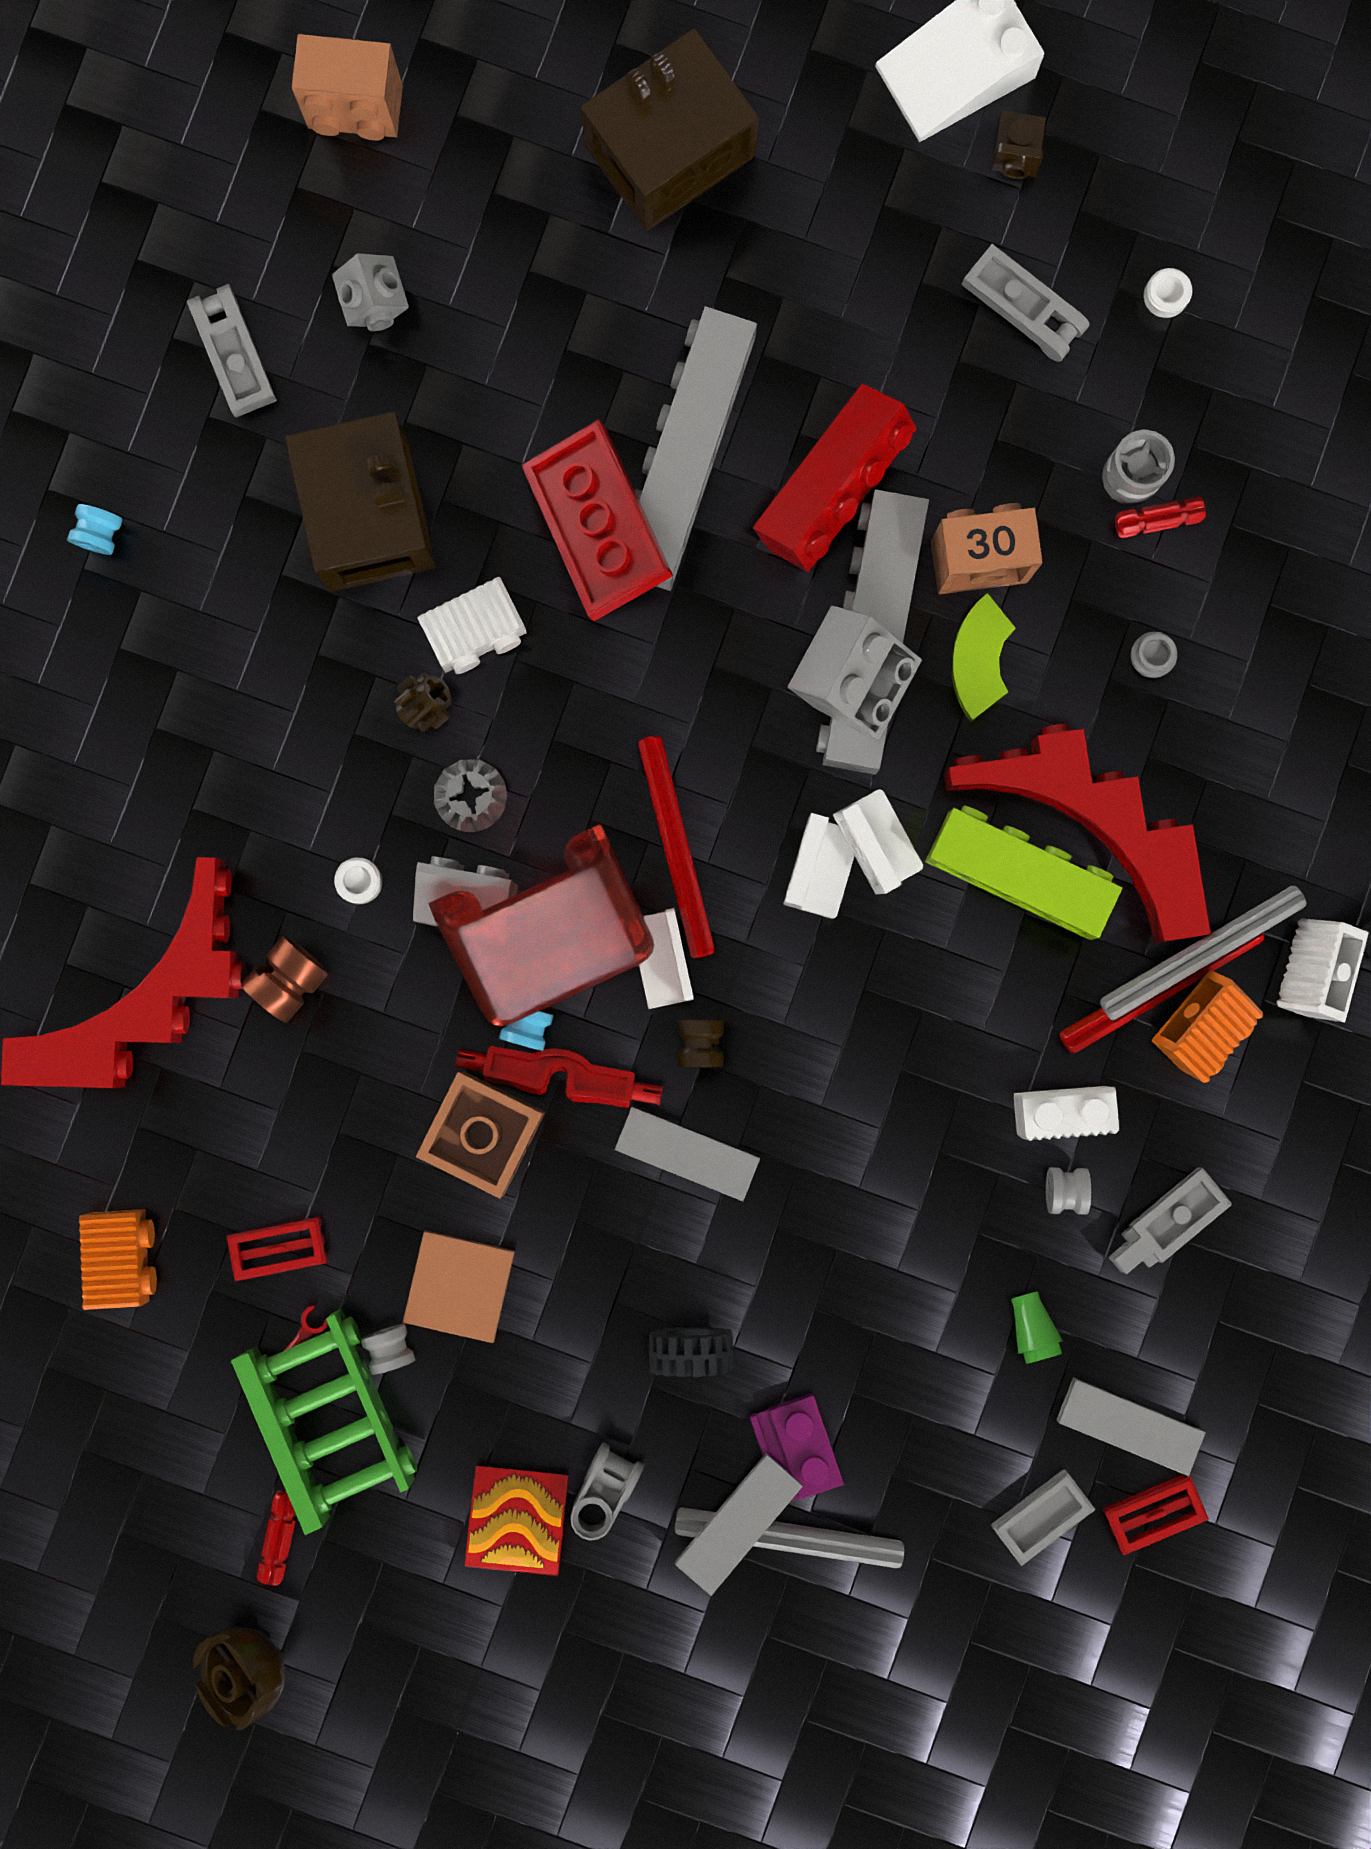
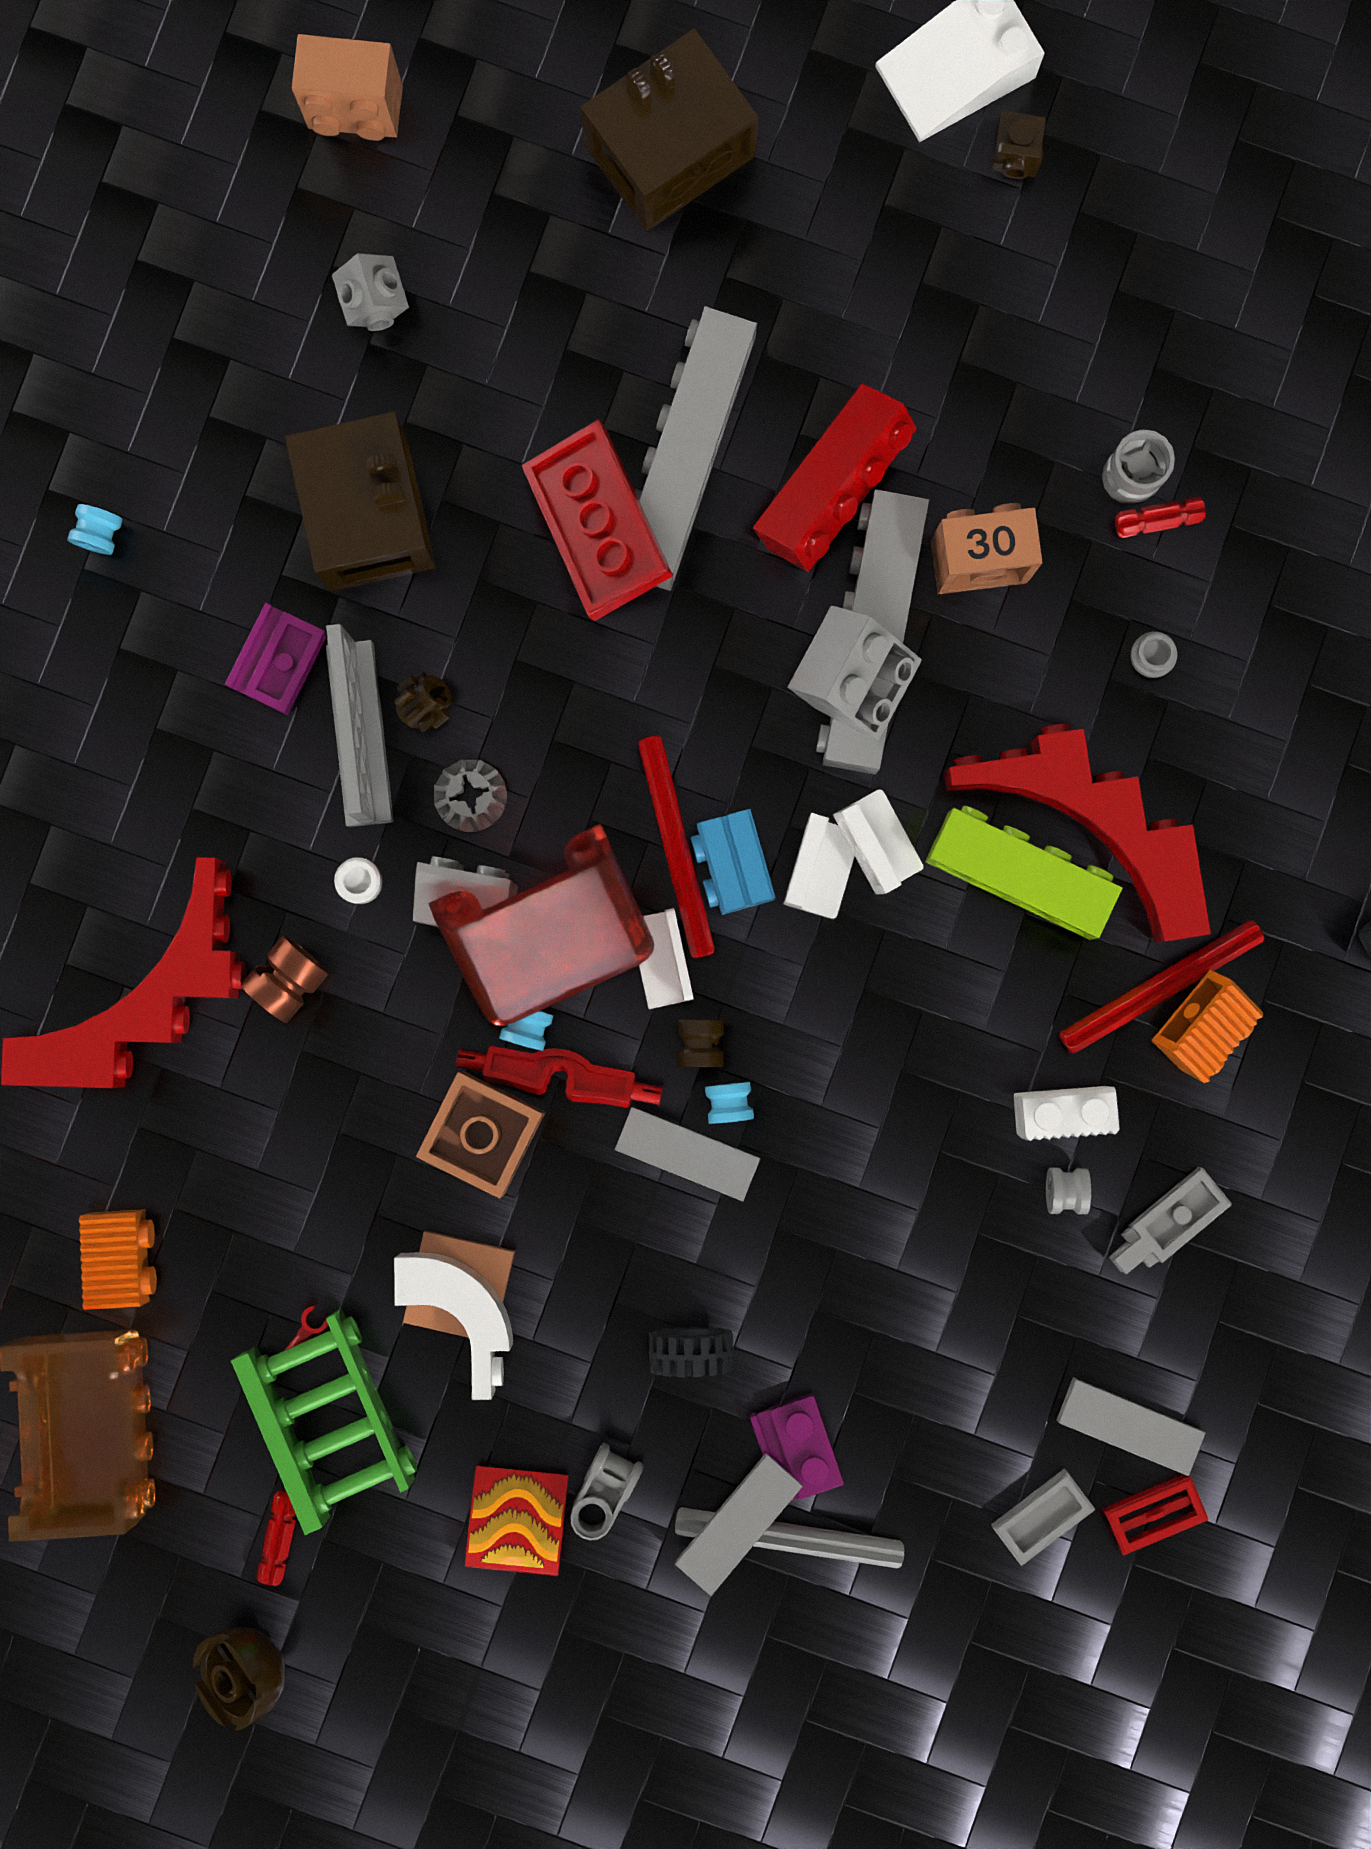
(80, 1434): none -> clear orange windscreen
(232, 352): light grey plate -> none
(276, 659): none -> magenta plate
(316, 1241): red tile -> none
(358, 729): none -> light grey fence
(387, 1349): light grey wheel -> none
(470, 1298): none -> white arch
(473, 626): white brick -> none
(729, 1102): none -> medium azure wheel
(734, 862): none -> dark azure brick
(977, 655): lime tile -> none
(1025, 302): light grey plate -> none
(1034, 1329): bright green cone -> none
(1167, 292): white tile -> none
(1203, 952): light grey axle -> none
(1322, 969): white brick -> none

